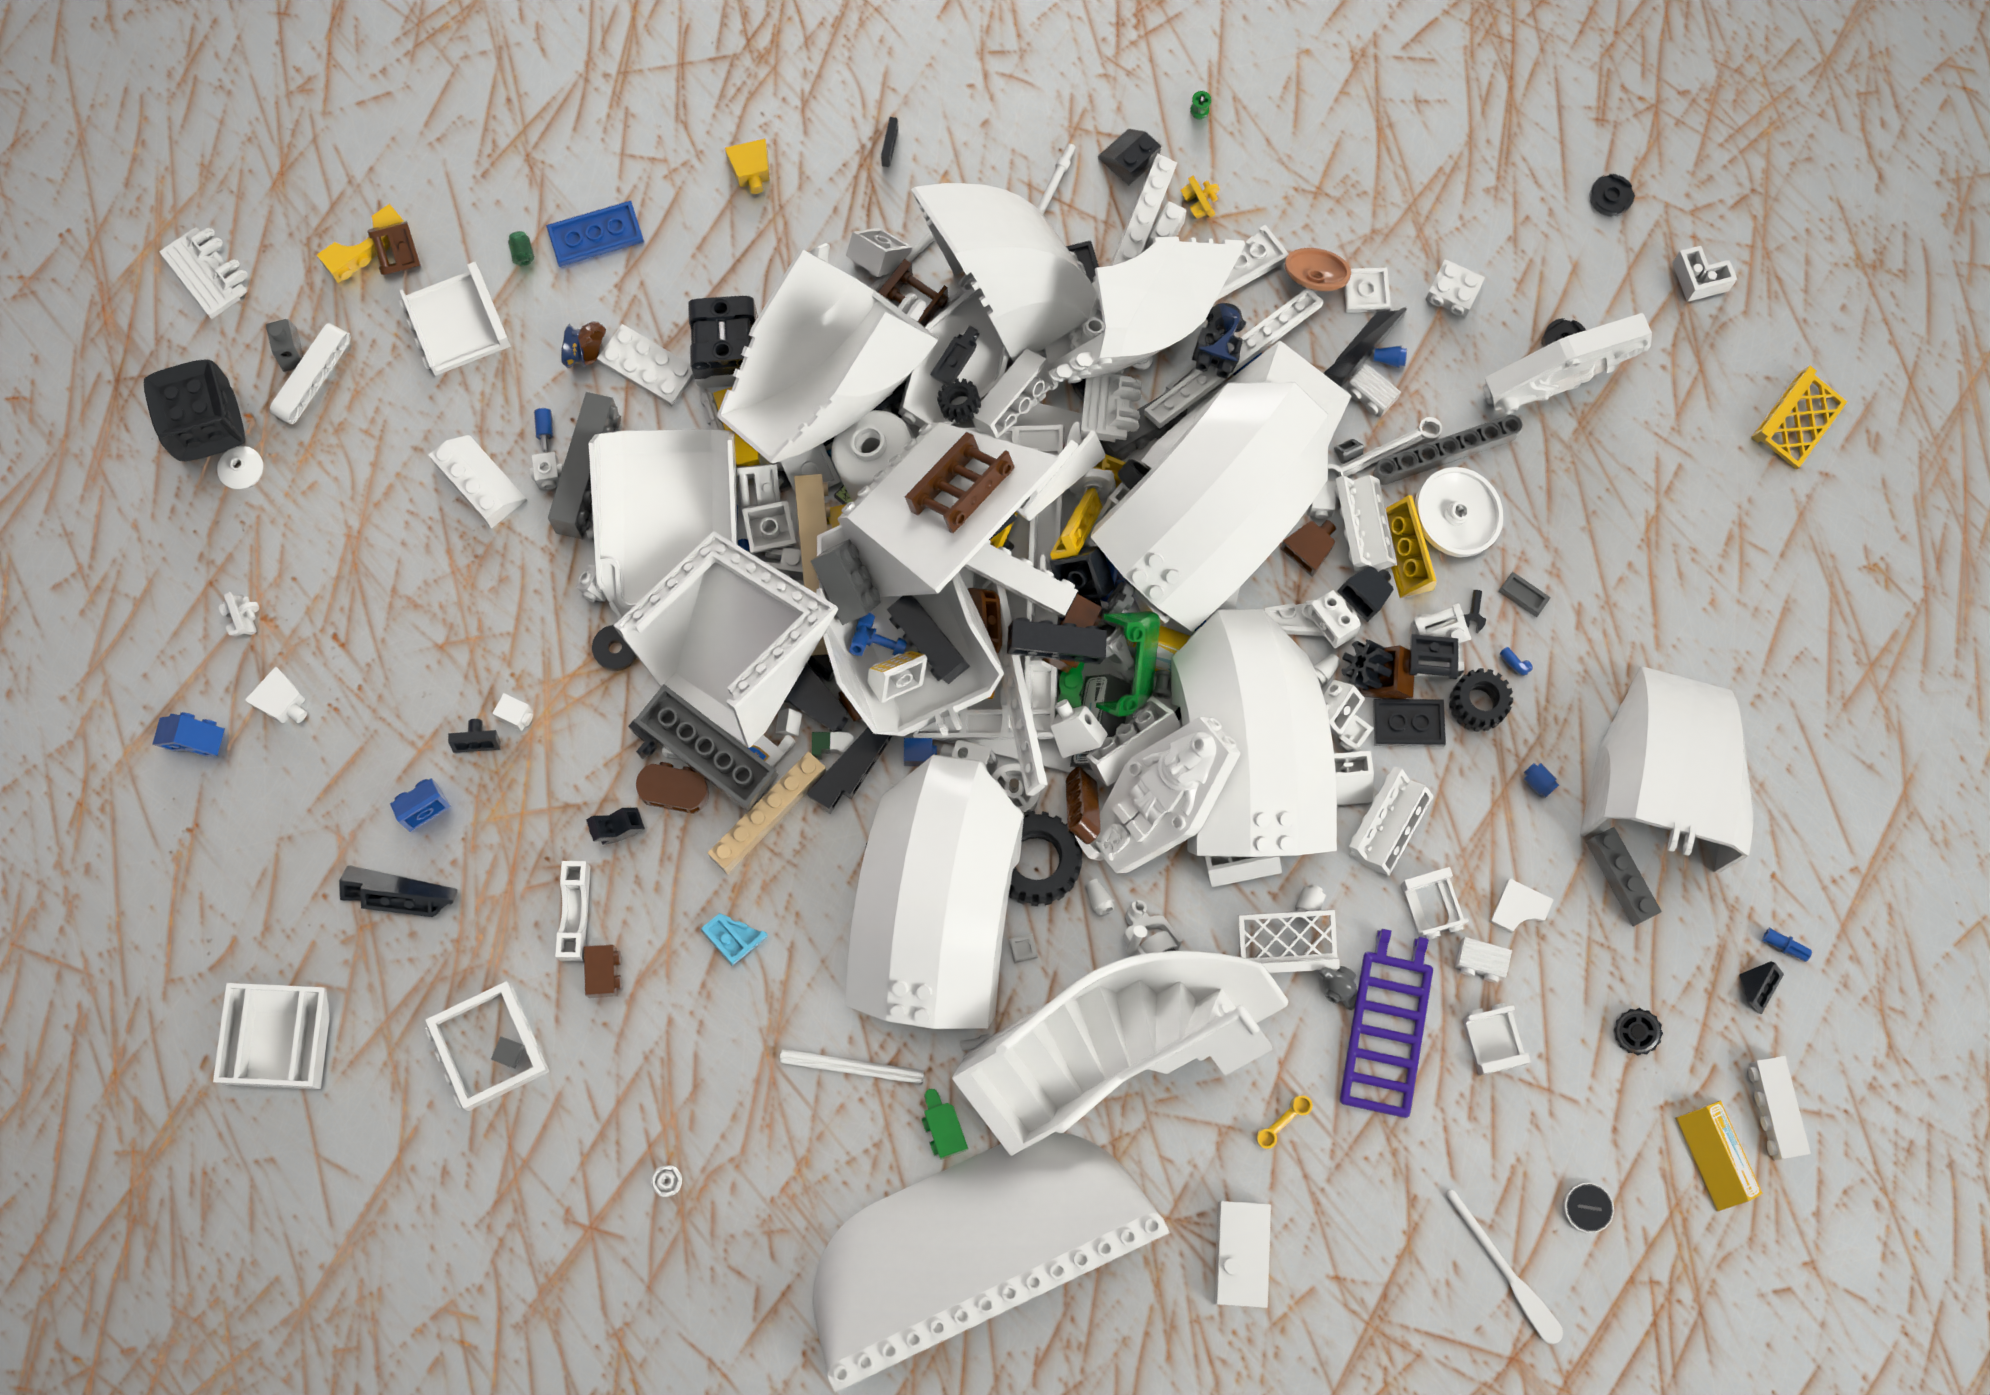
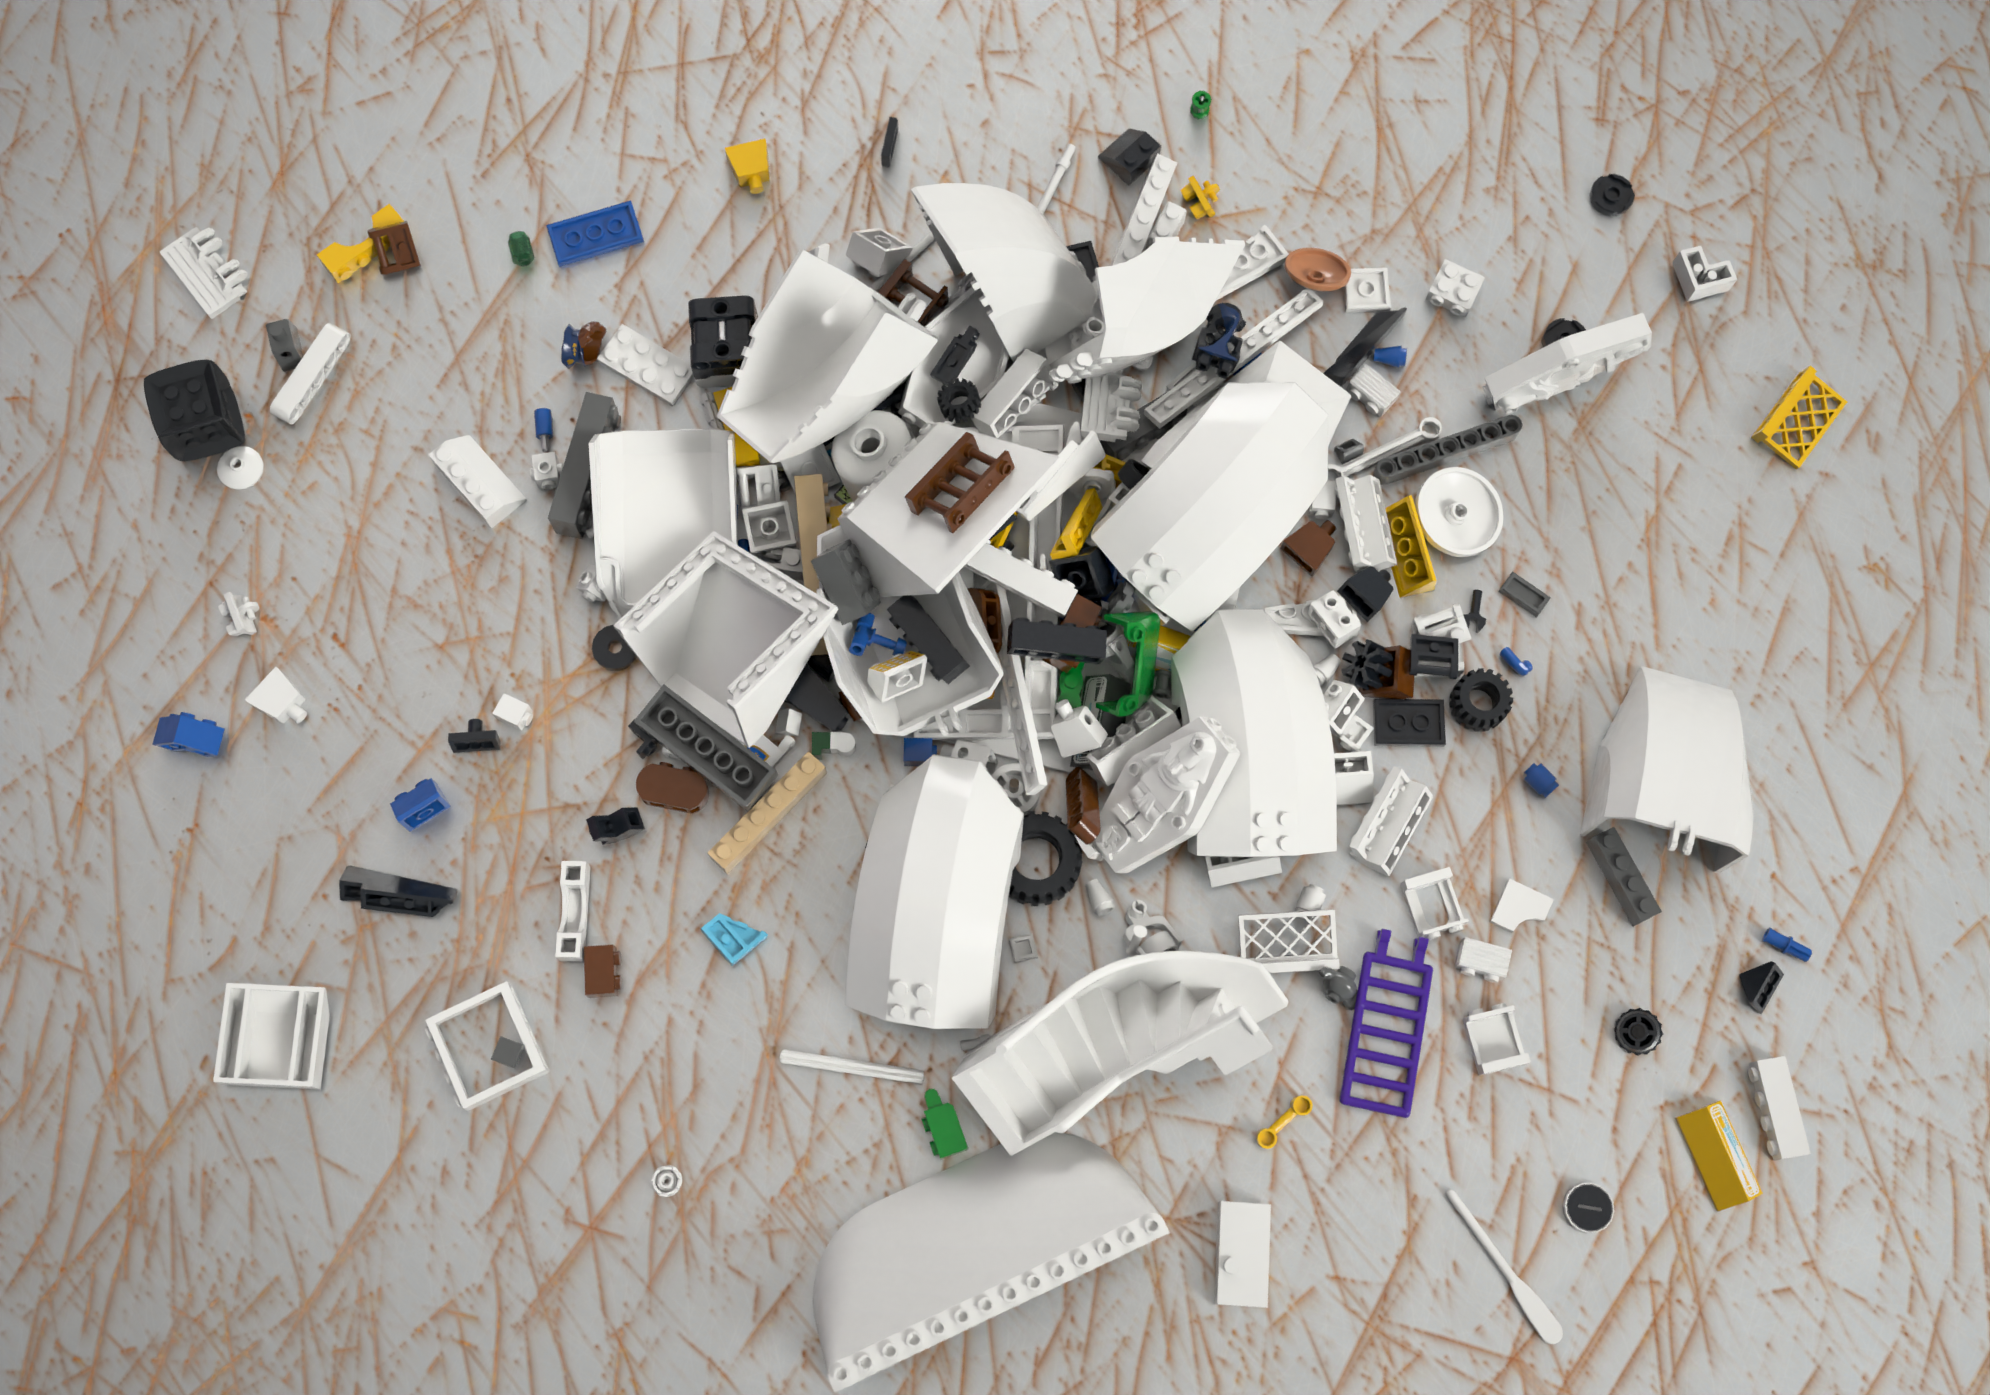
(455, 321): white panel -> none
(849, 770): black wedge -> none

